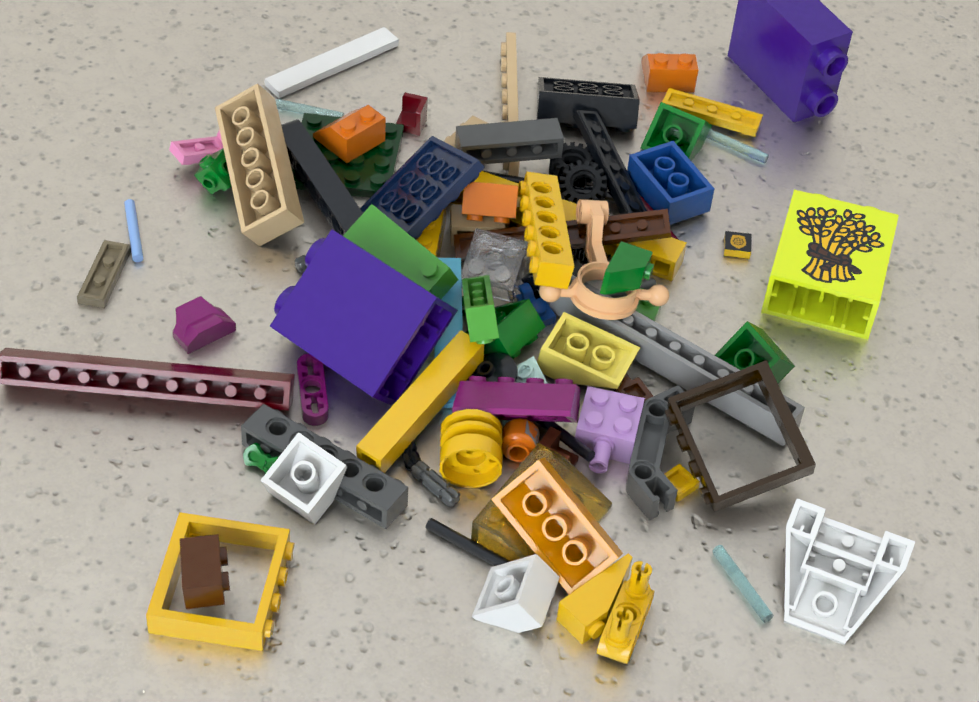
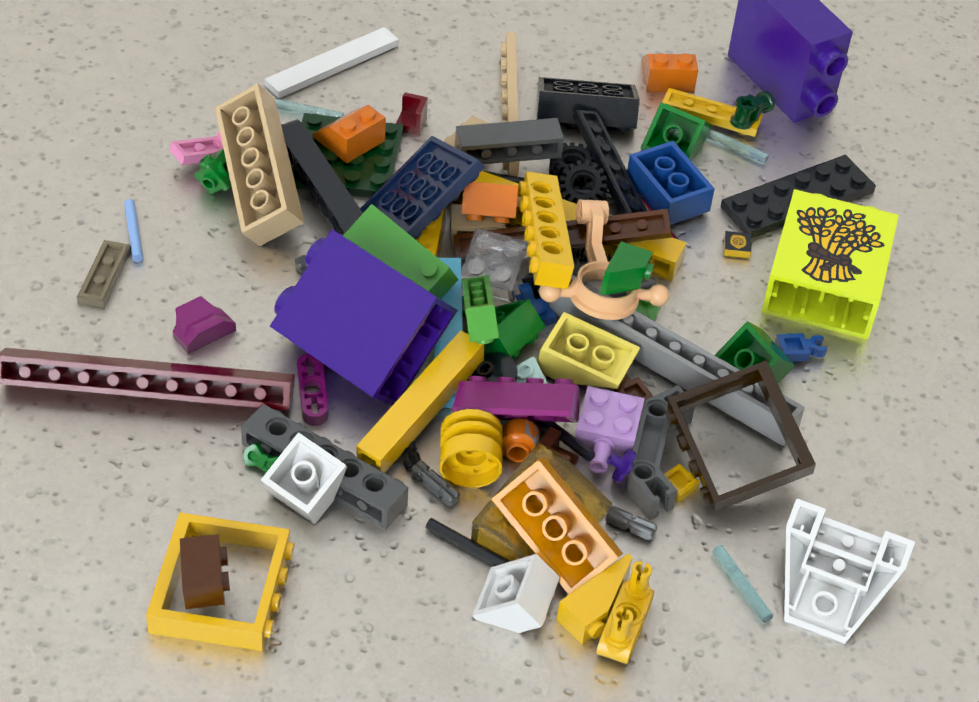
(622, 464): none -> dark purple plant
(638, 525): none -> dark grey piece
(750, 108): none -> dark green connector
(767, 205): none -> black plate
(799, 348): none -> blue plate

